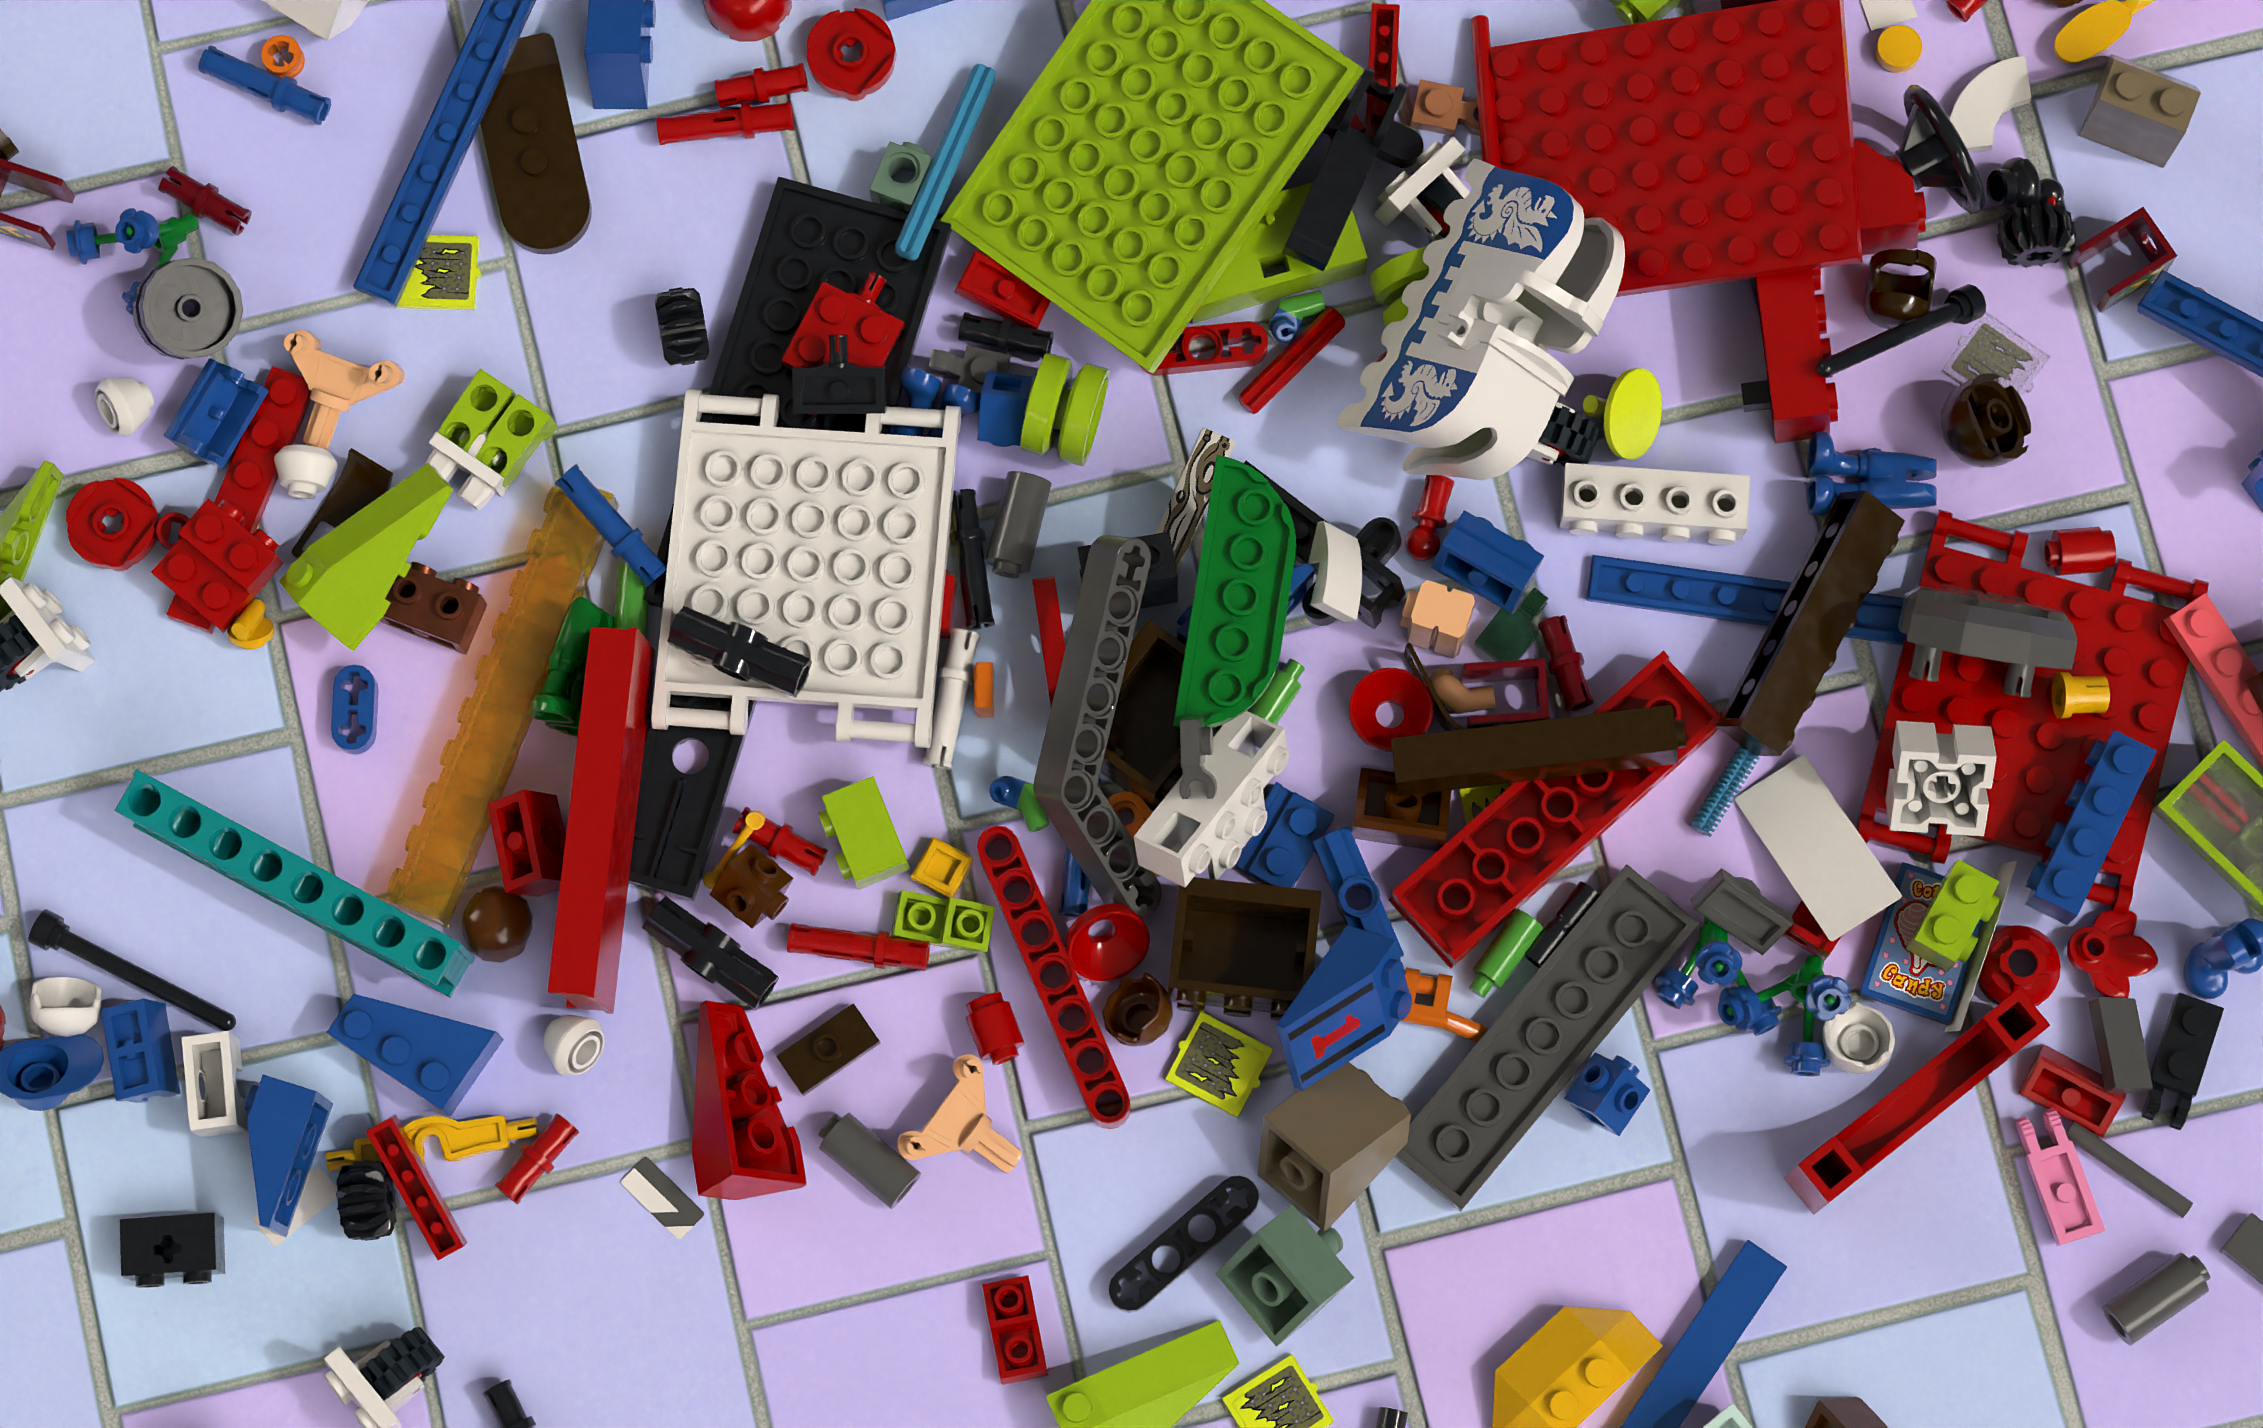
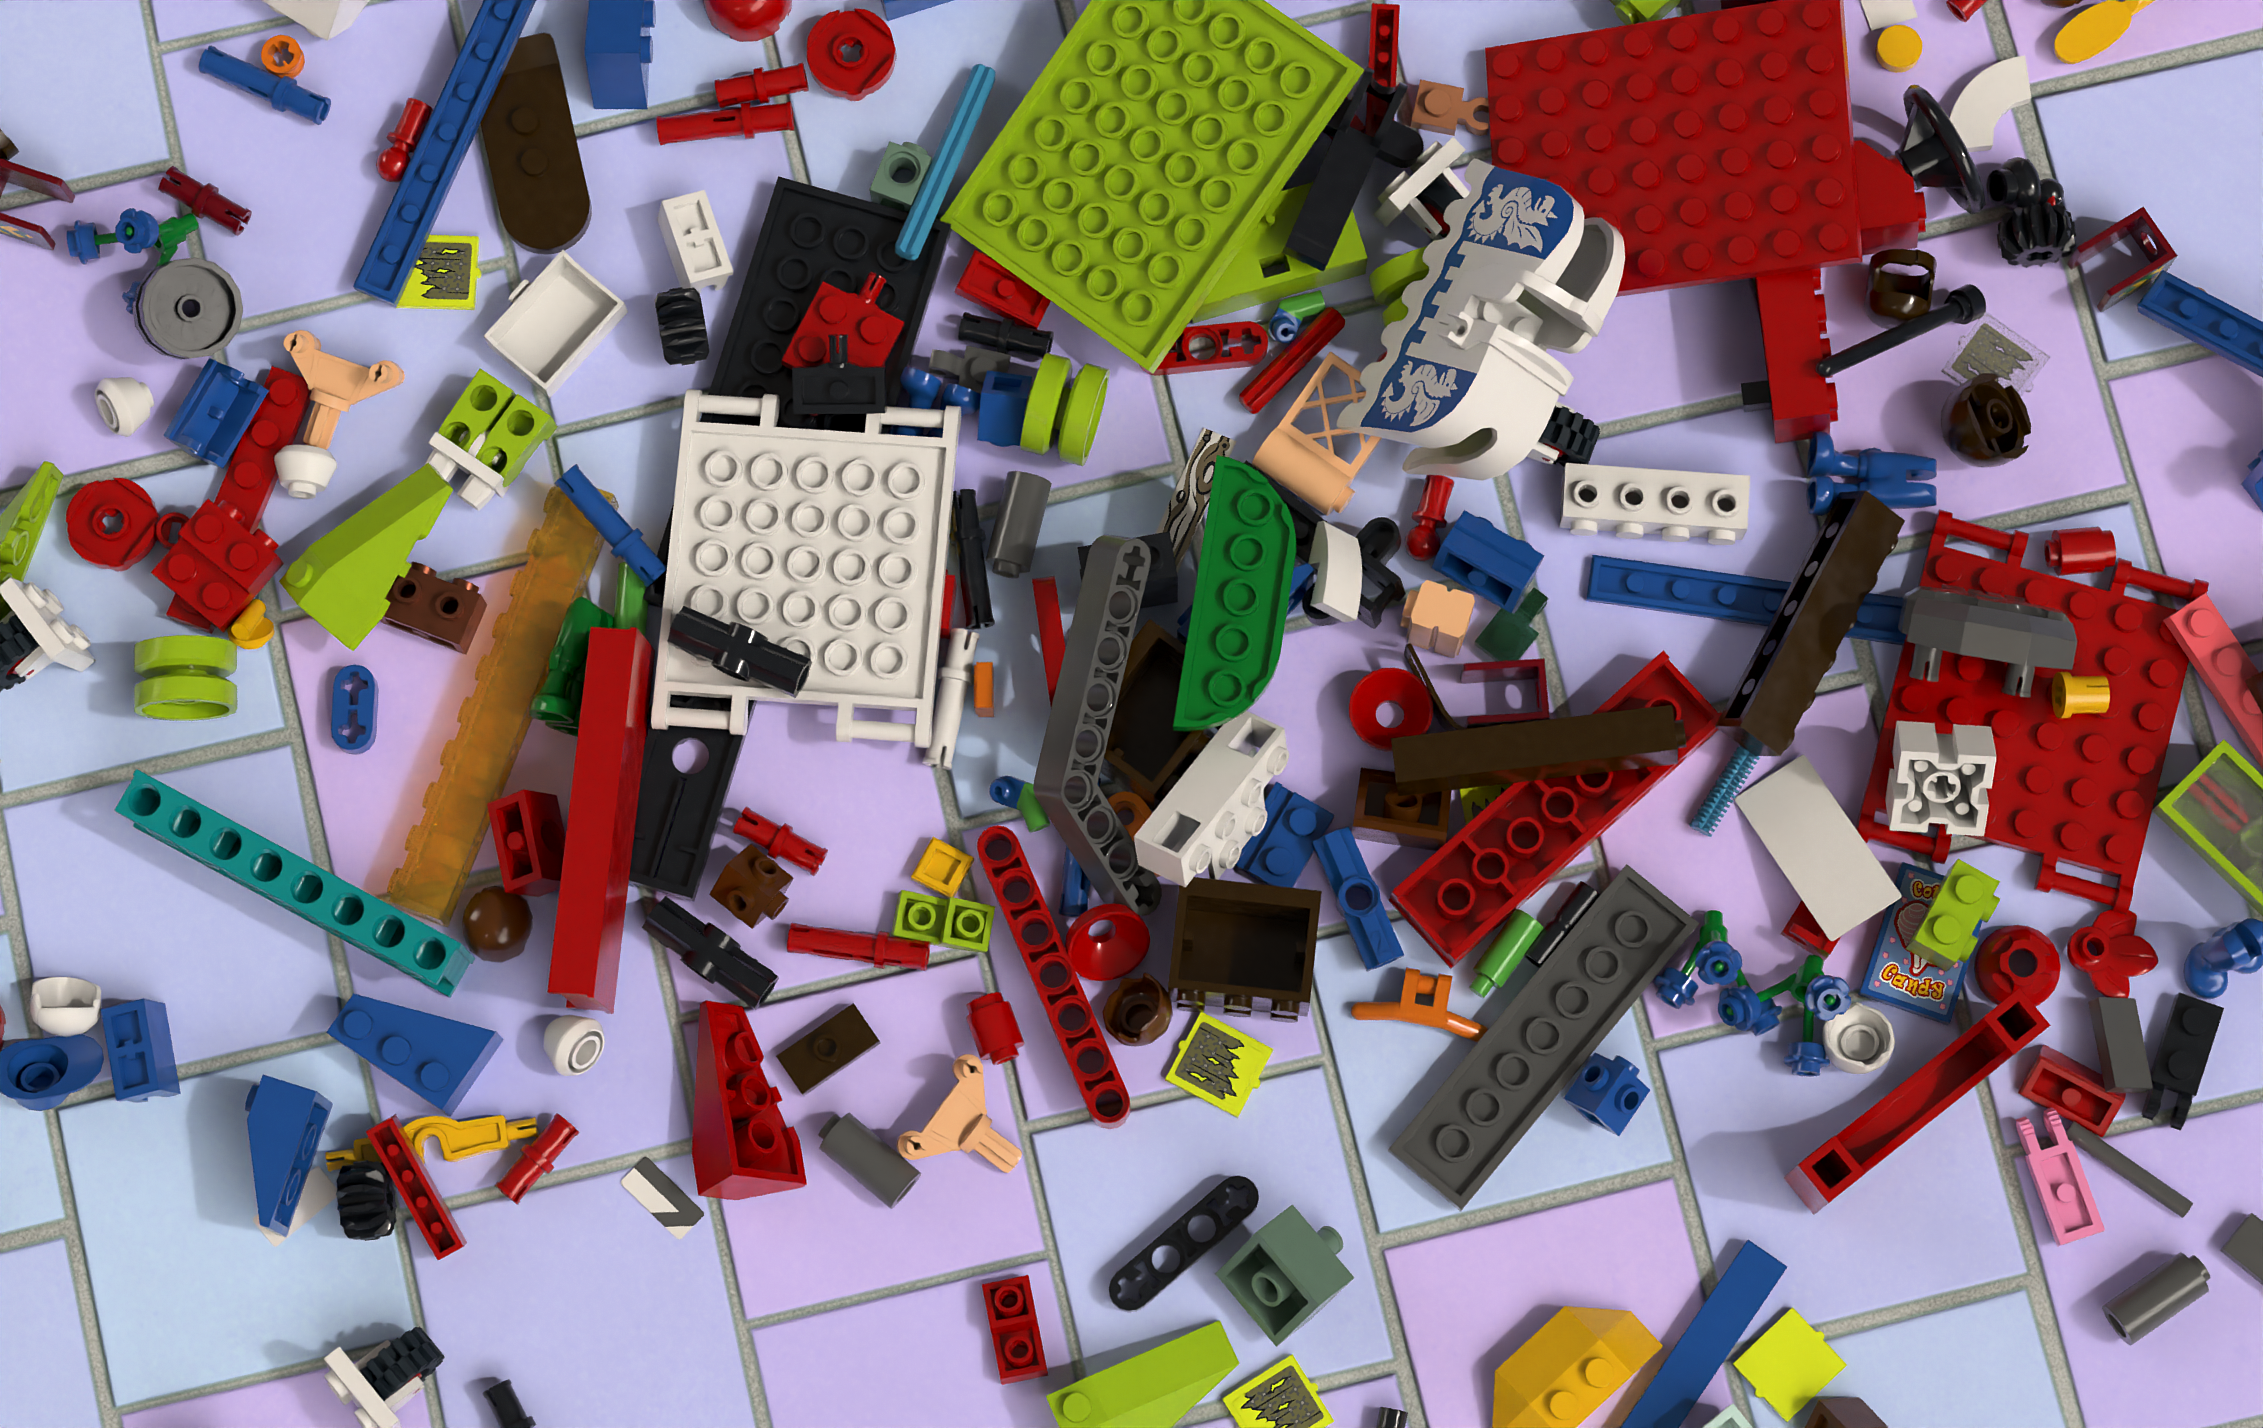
(53, 933): black piece -> none
(147, 1238): black brick -> none
(185, 678): none -> lime wheel
(216, 1060): white brick -> none
(357, 487): dark brown piece -> none
(394, 160): none -> red pin
(555, 323): none -> white container
(694, 241): none -> white hinge
(754, 821): yellow hinge -> none
(864, 832): lime brick -> none
(1195, 744): dark grey plate -> none
(1279, 693): bright green cylinder -> none
(1303, 463): none -> light nougat piece
(1331, 1142): dark tan slope -> none
(1344, 1006): blue slope -> none
(1459, 698): medium nougat arm -> none
(1485, 91): red bar -> none
(1565, 663): dark red pin -> none
(1629, 413): neon yellow shield -> none
(1742, 910): dark grey tile -> none
(1789, 1364): none -> neon yellow piece
(1979, 953): white sticker -> none
(2090, 826): blue brick -> none
(2139, 111): dark tan slope -> none

